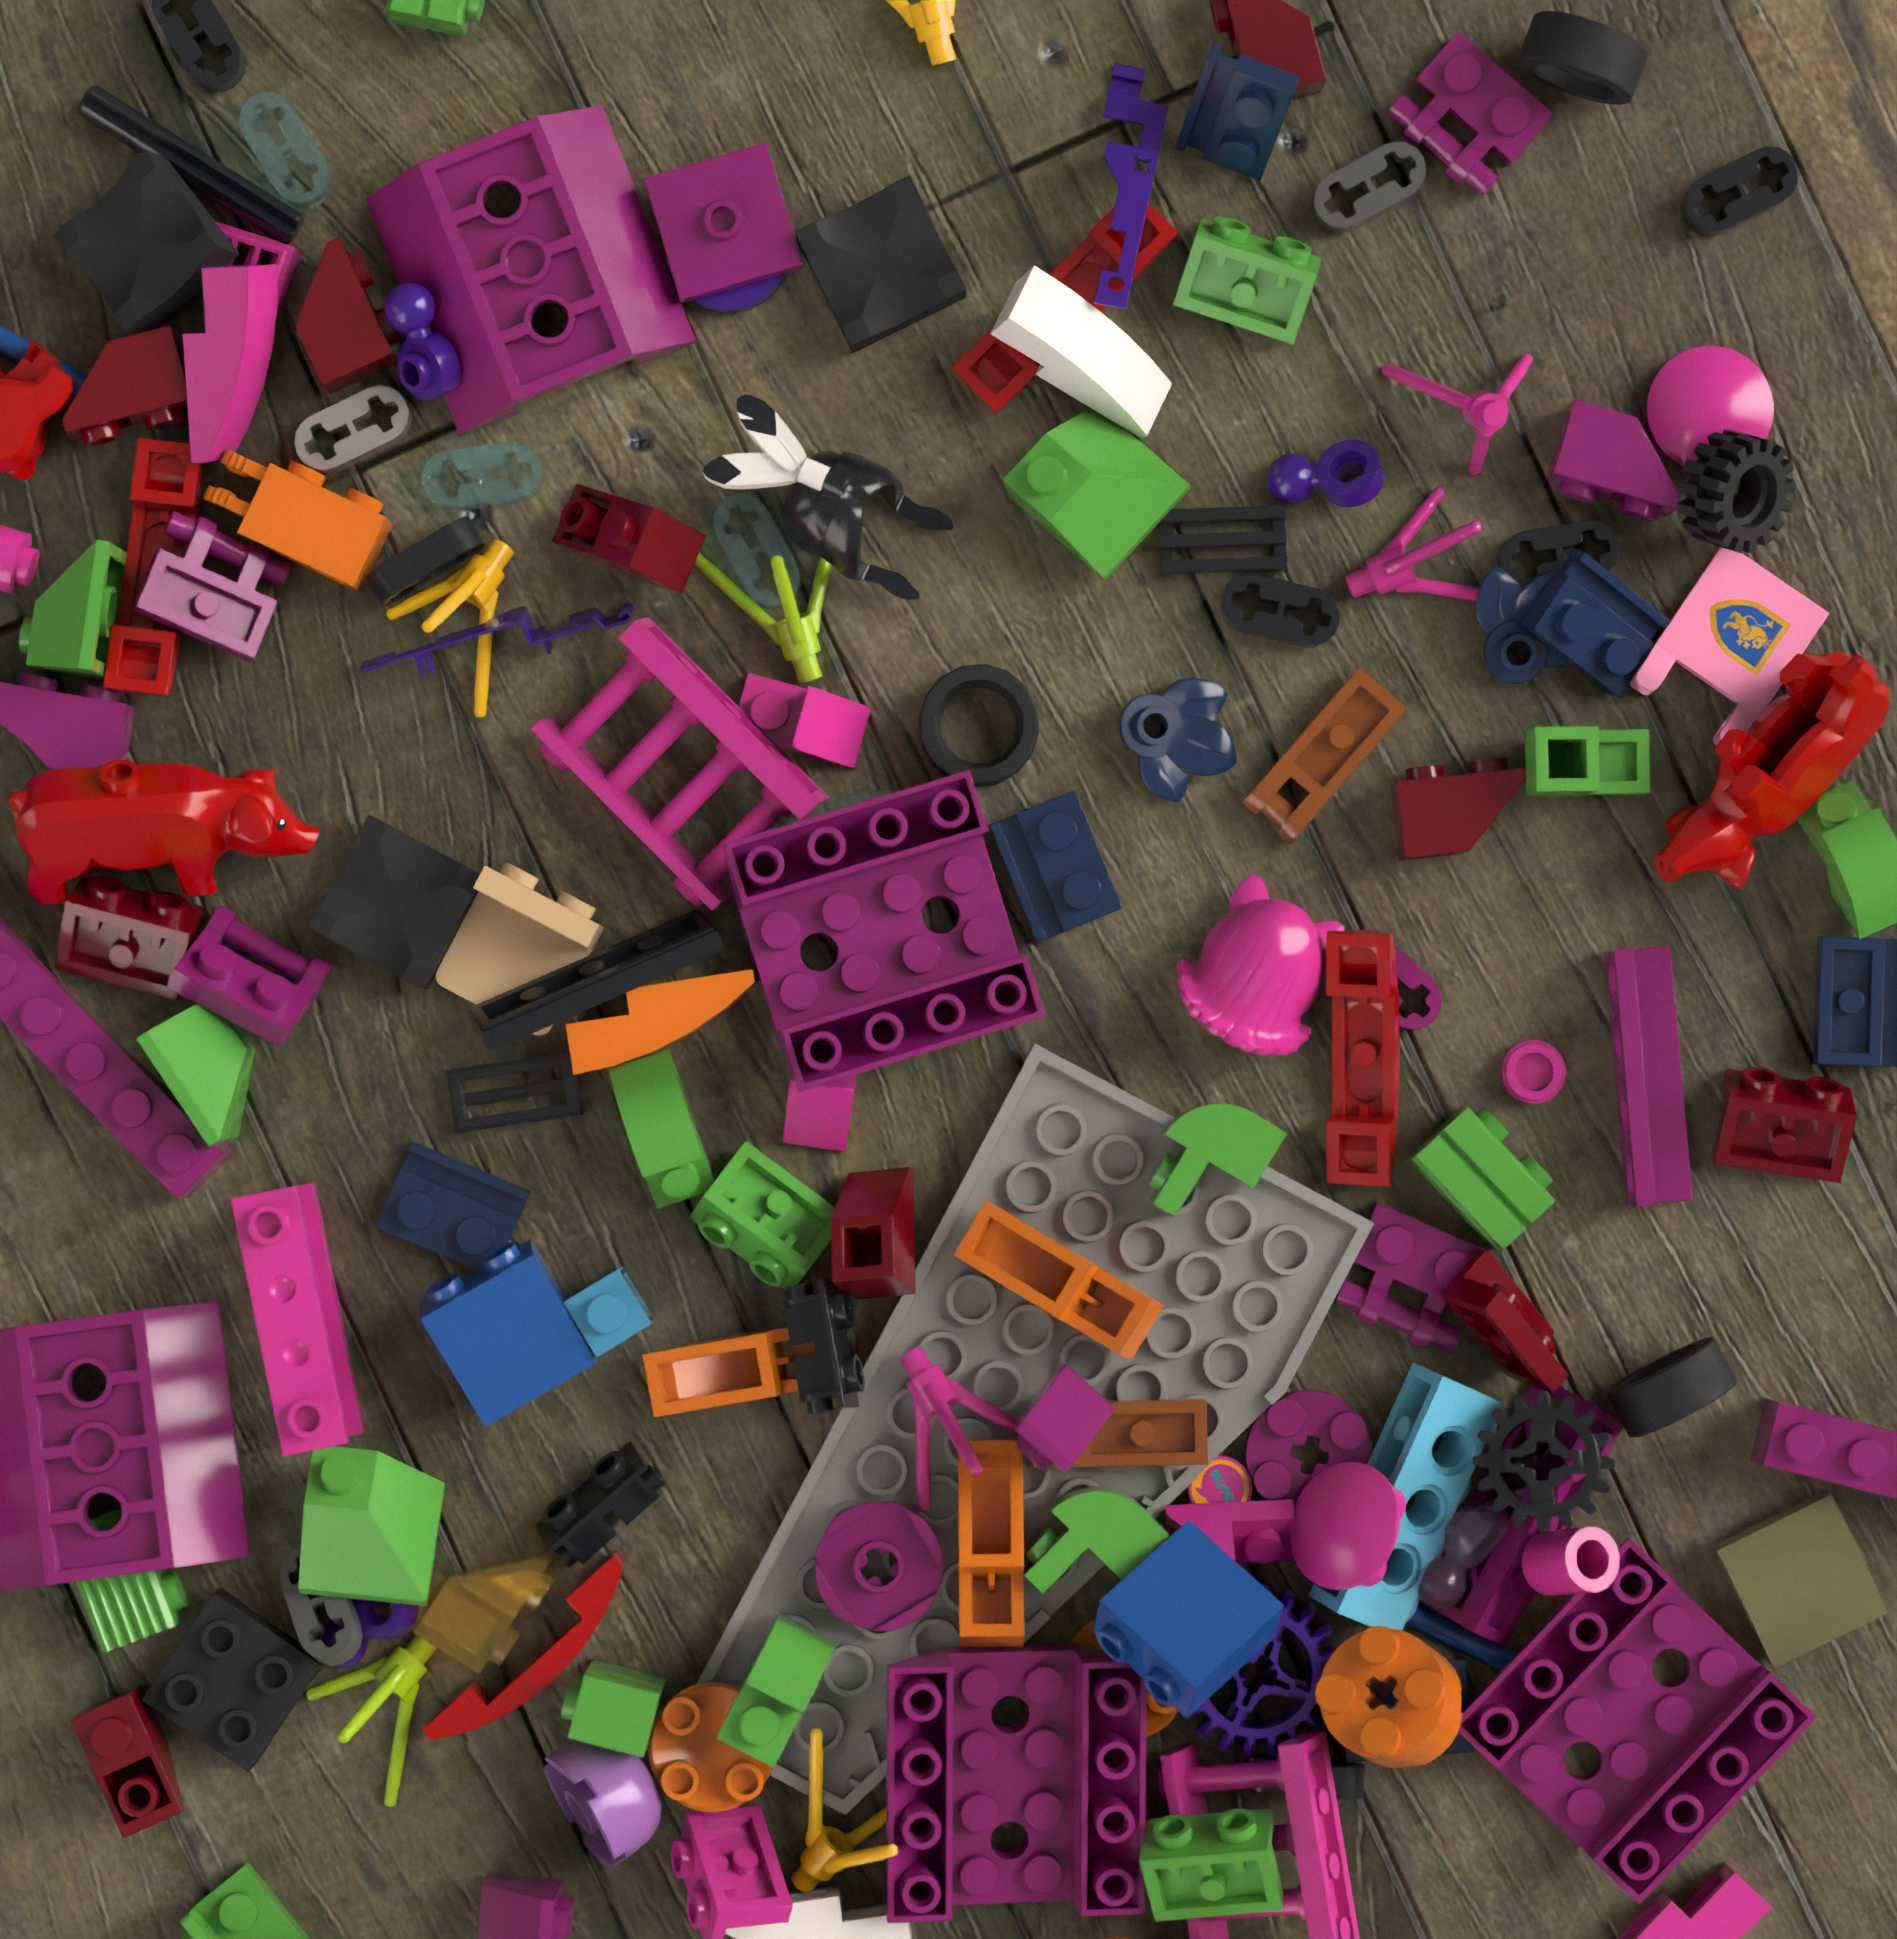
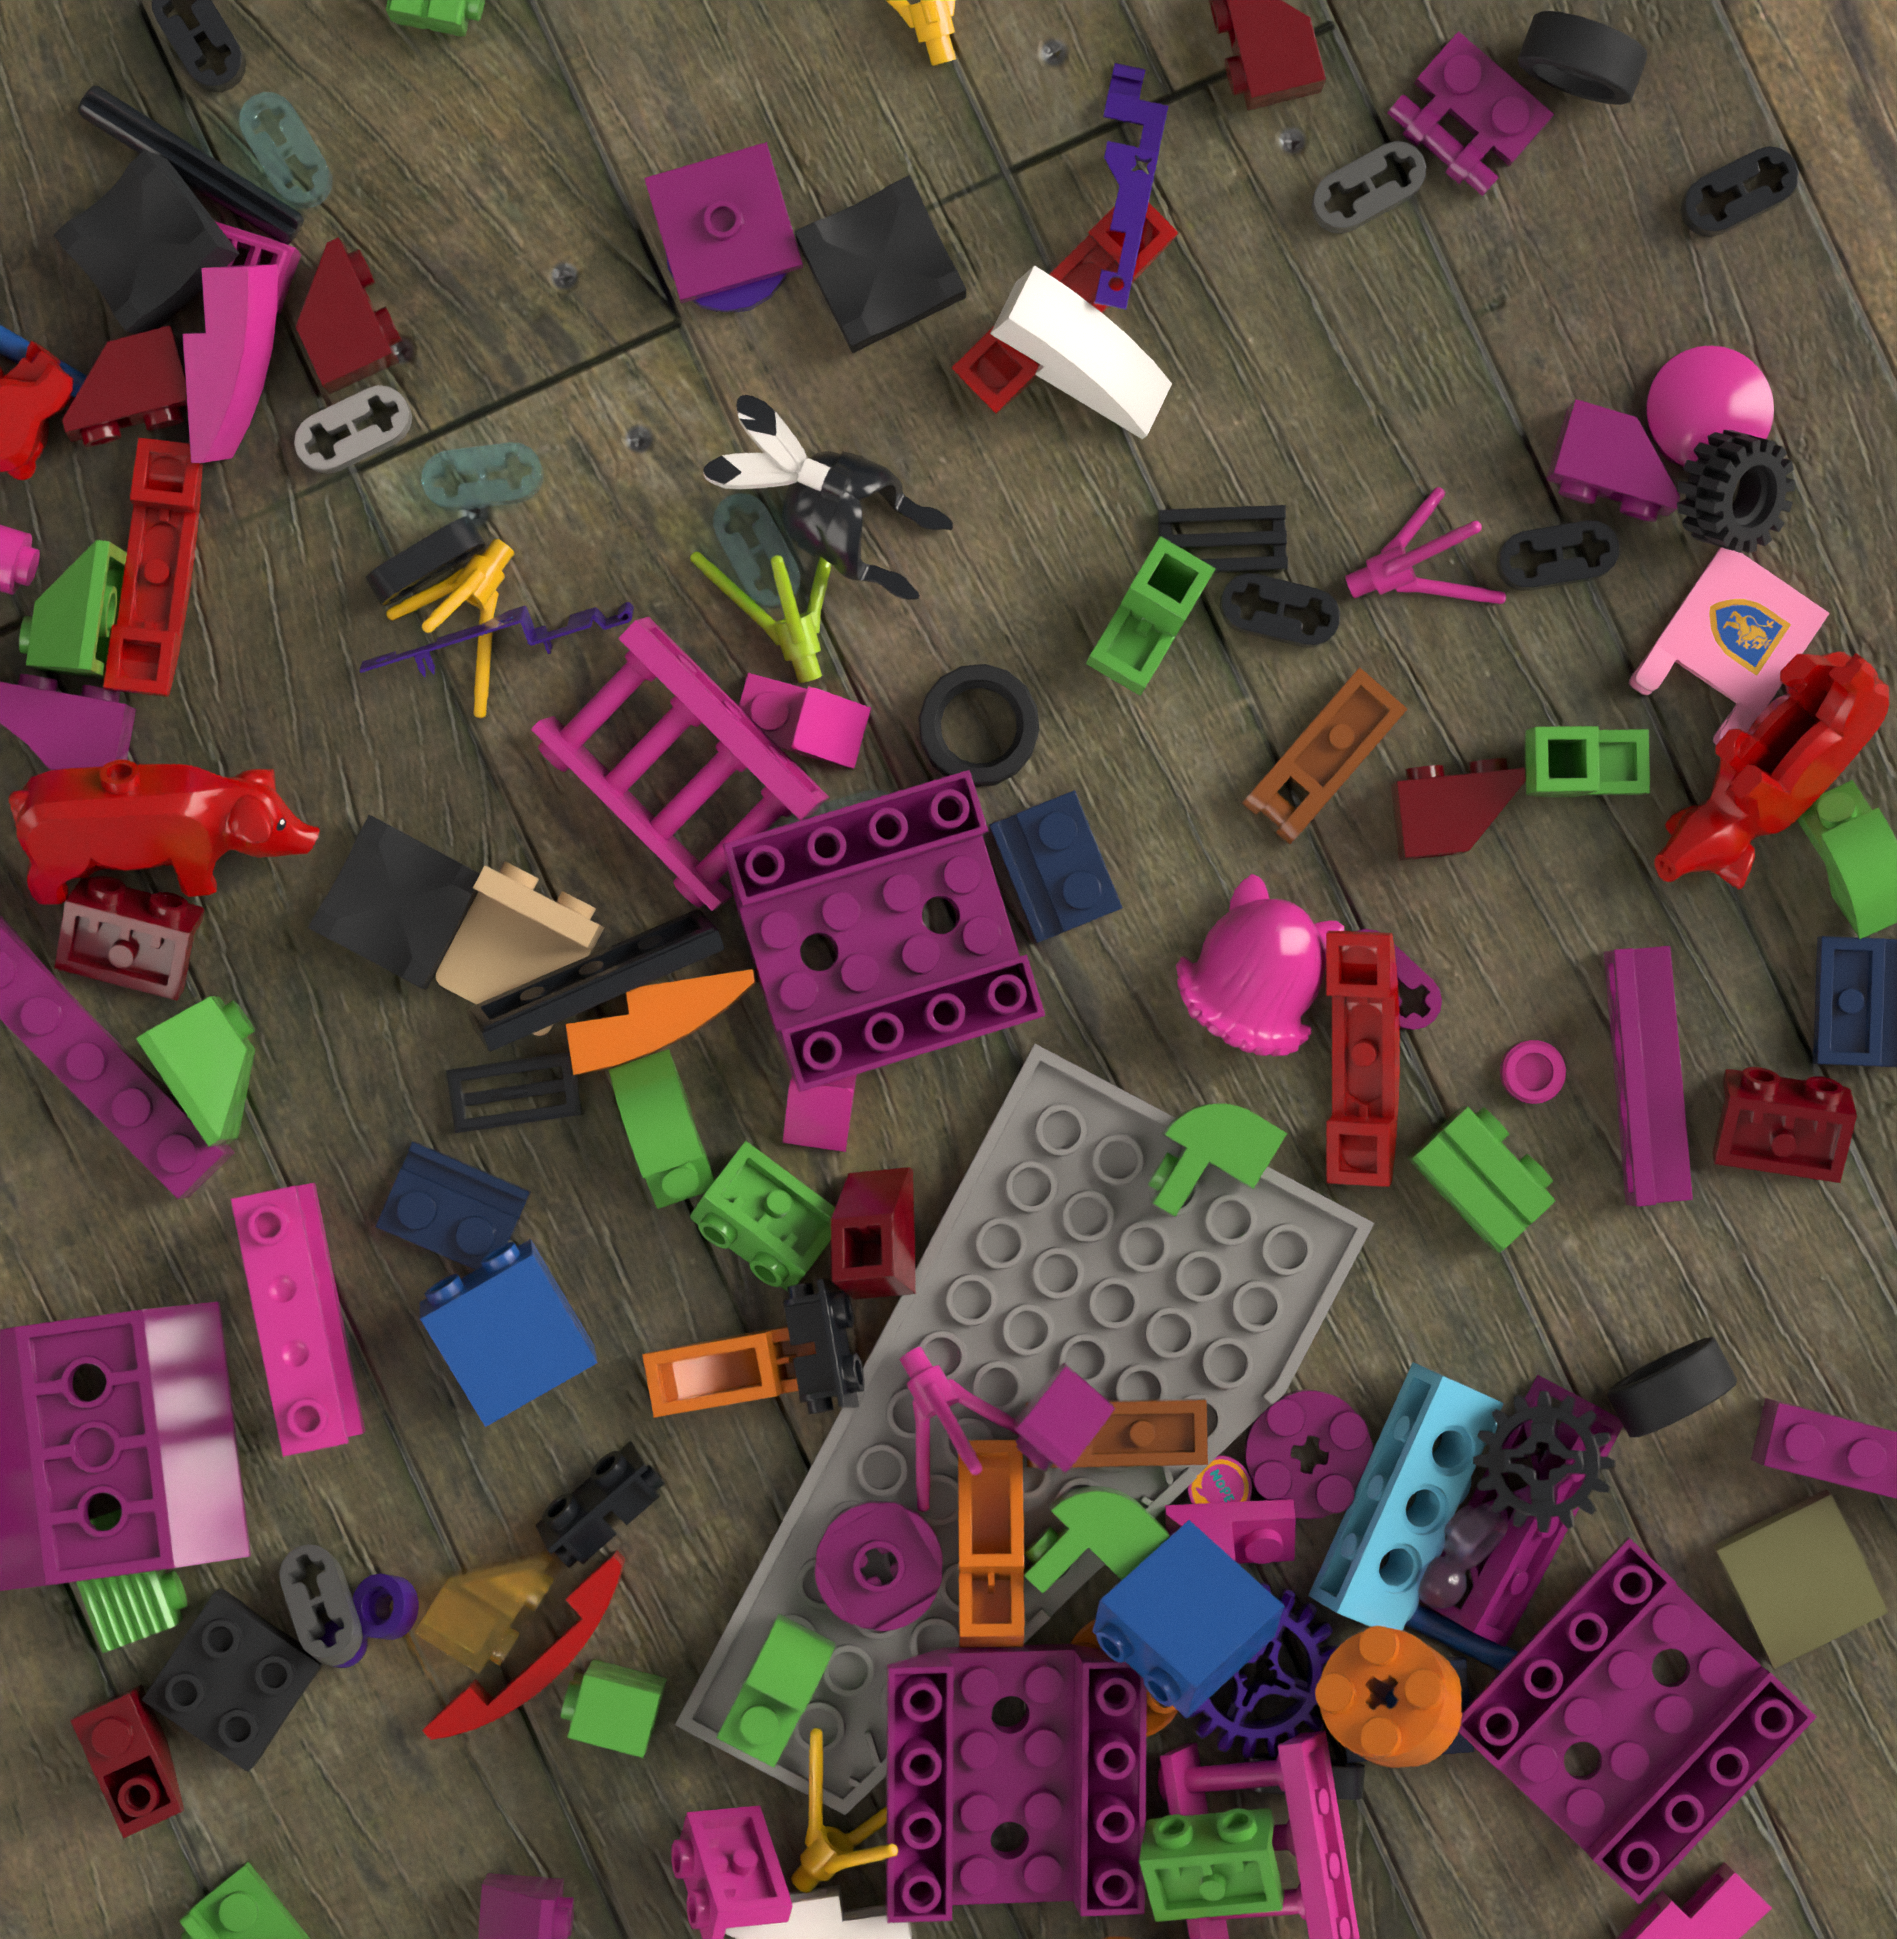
(203, 602): plate -> none
(243, 989): magenta plate -> none
(306, 521): orange hinge -> none
(368, 1527): bright green slope -> none
(397, 1676): lime plant -> none
(427, 359): dark purple plate -> none
(569, 244): magenta slope -> none
(608, 1795): medium lavender cylinder -> none
(609, 1311): dark azure brick -> none
(629, 537): dark red slope -> none
(691, 1760): orange dish -> none
(1058, 1280): orange slope -> none
(1095, 489): bright green slope -> none
(1150, 615): none -> bright green brick
(1187, 737): dark blue plate -> none
(1237, 112): dark blue plate -> none
(1248, 279): bright green bracket -> none
(1295, 478): dark purple plate -> none
(1346, 1526): dark pink dish -> none
(1416, 1257): magenta plate -> none
(1480, 409): dark pink plant -> none
(1500, 611): dark blue plate -> none
(1505, 1322): dark red bracket -> none
(1570, 1561): dark pink brick -> none
(1595, 622): dark blue plate -> none

